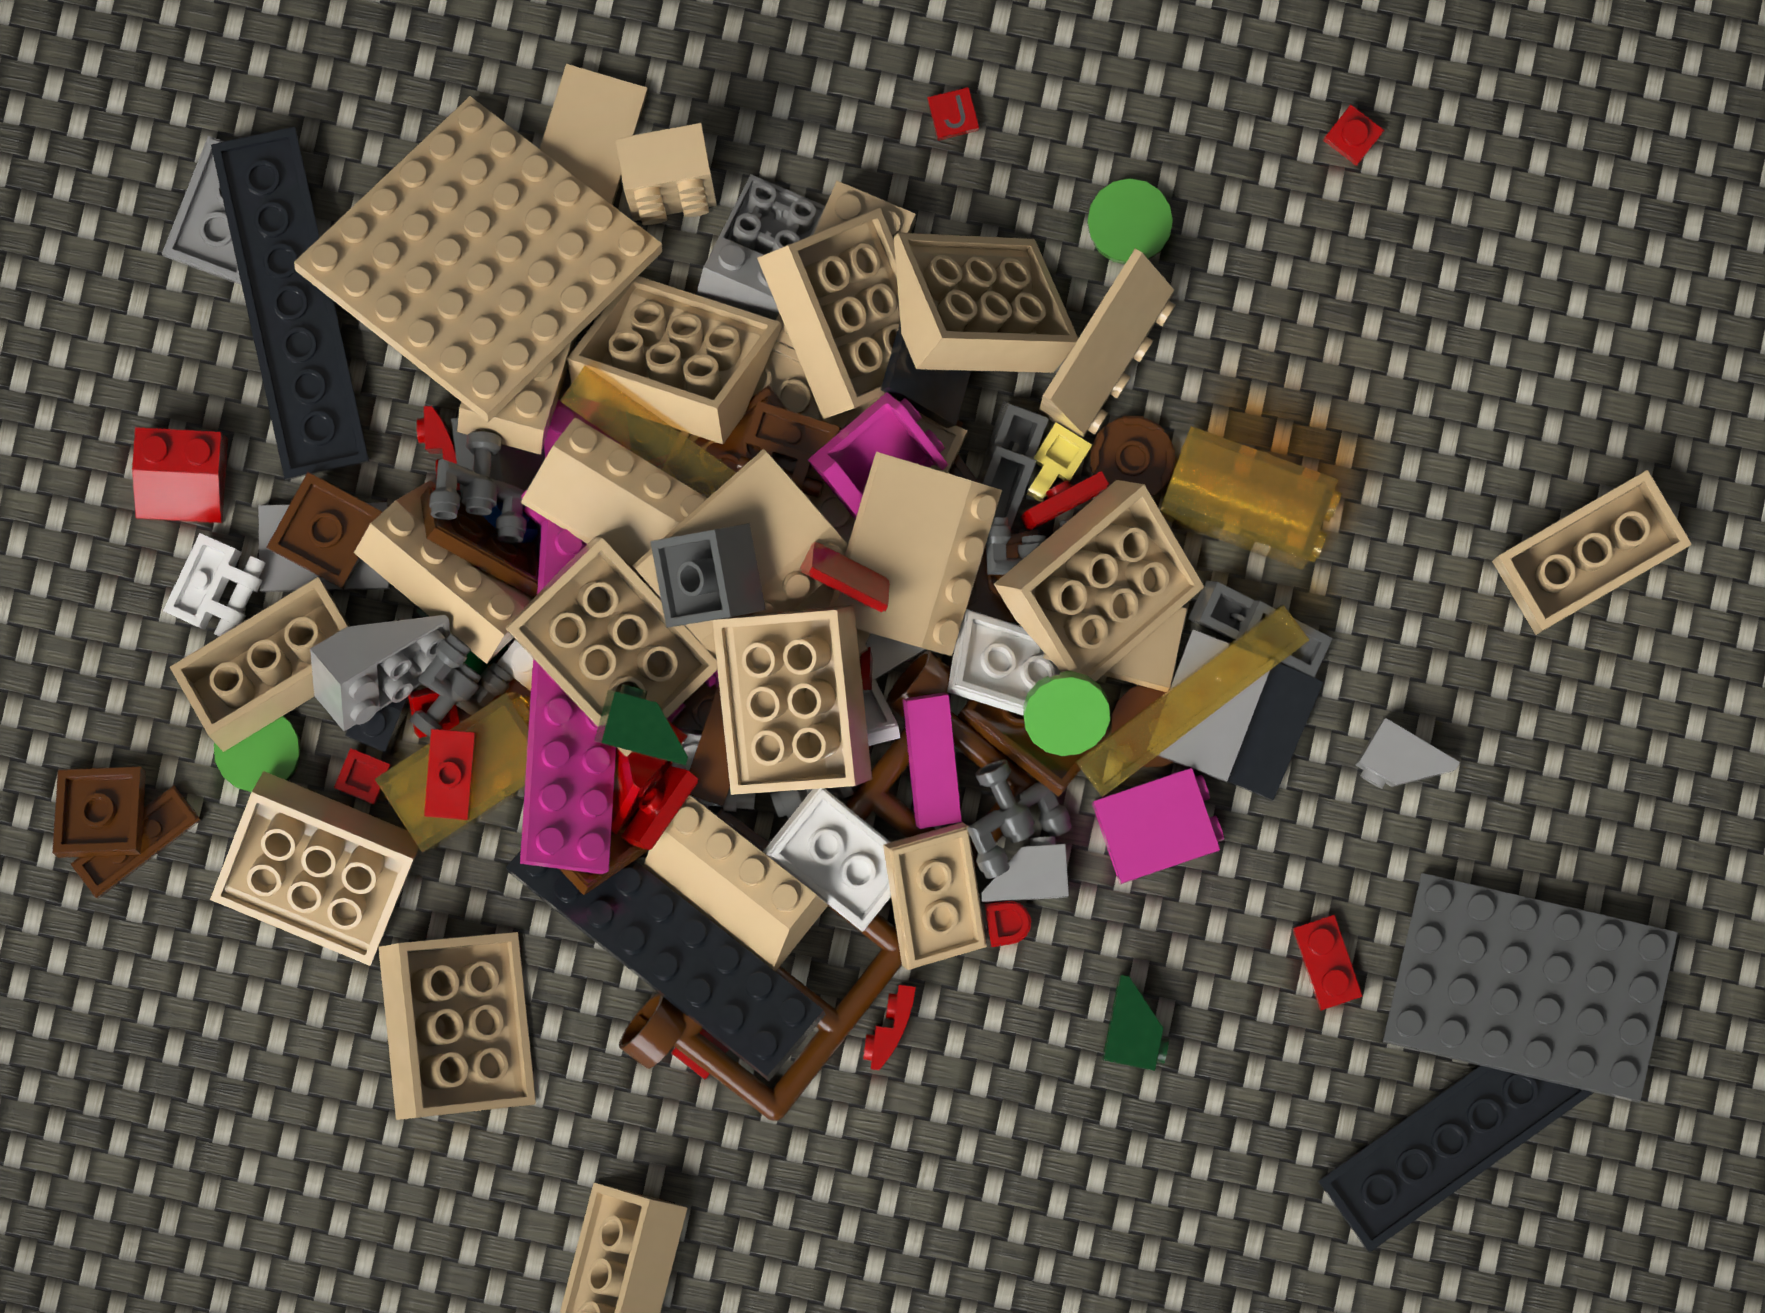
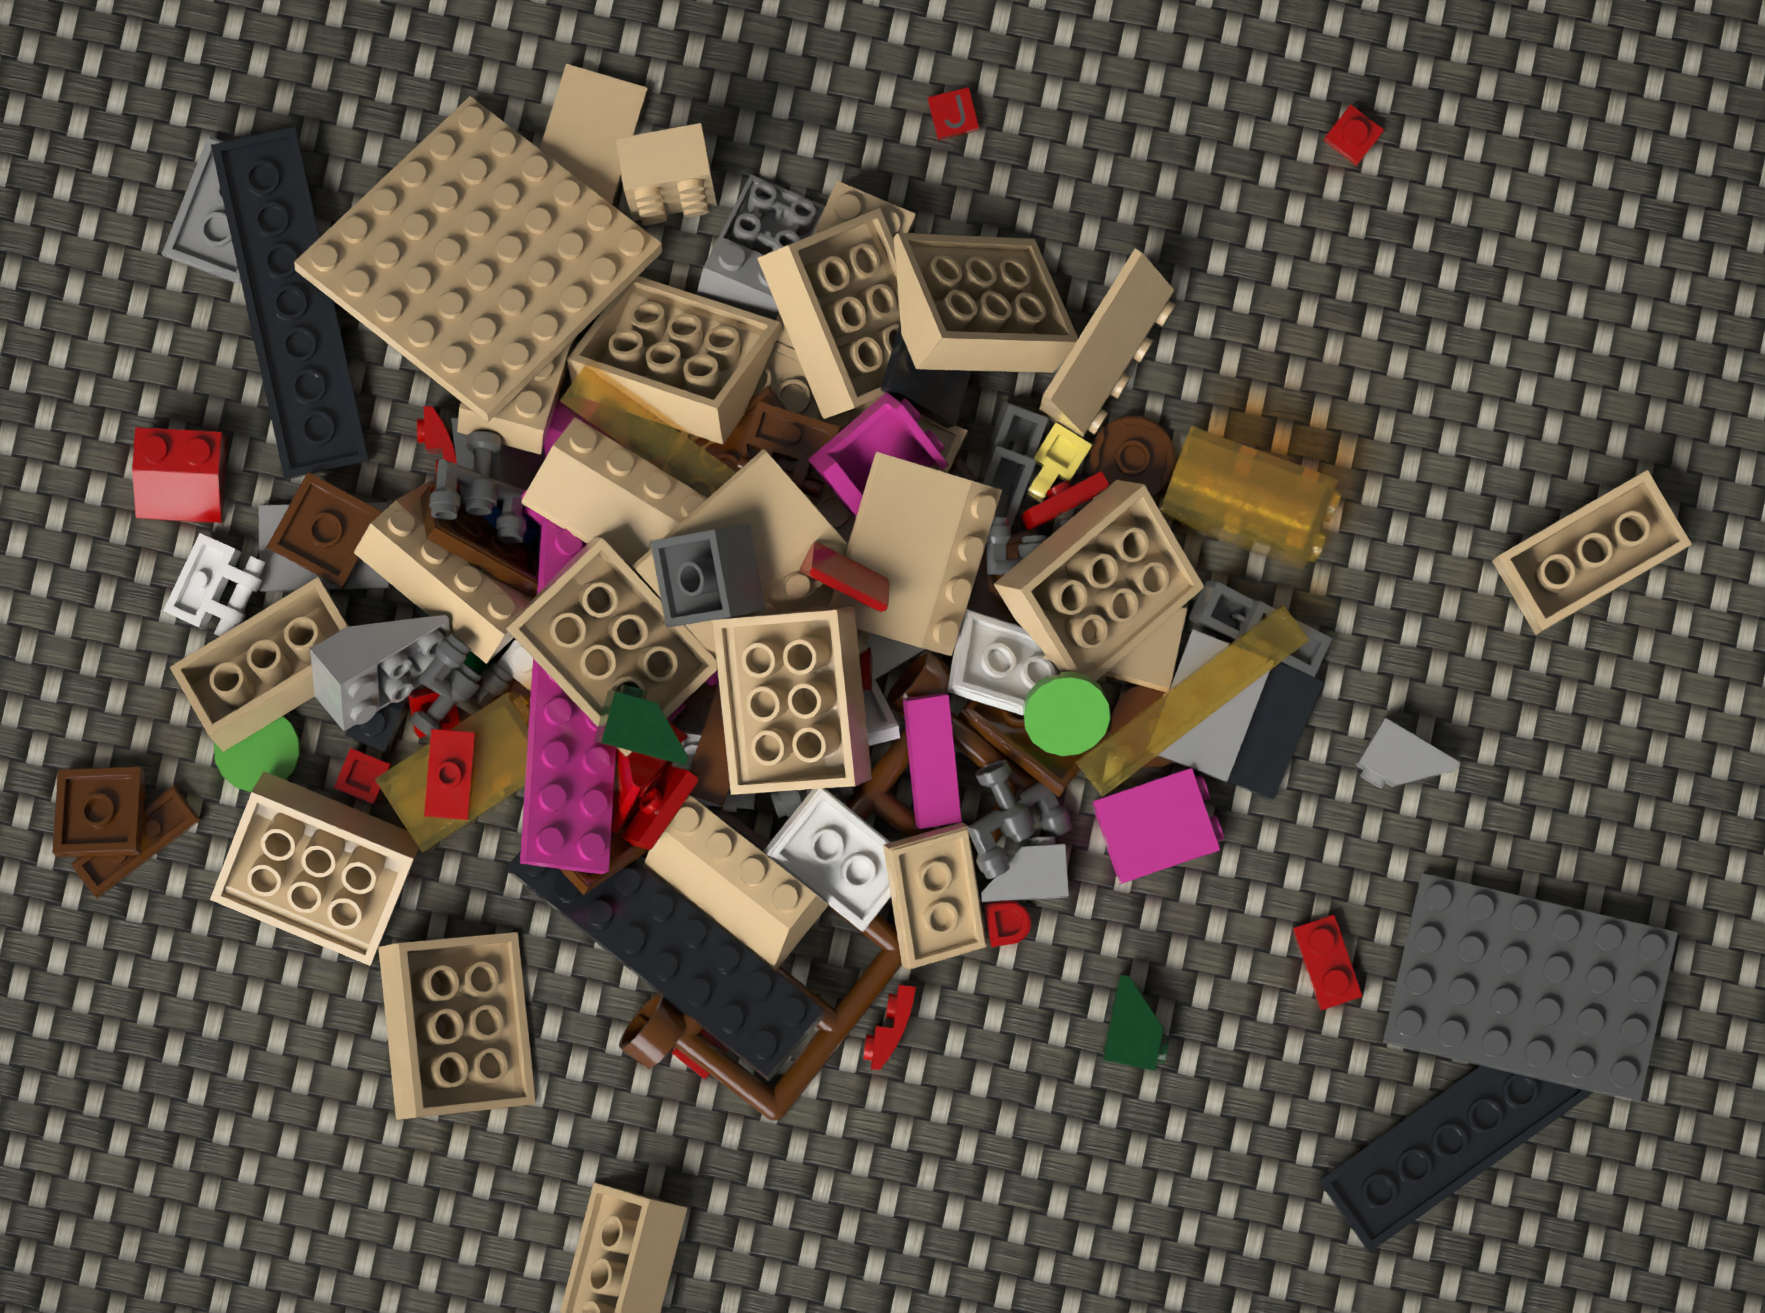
(1129, 217): bright green tile -> none

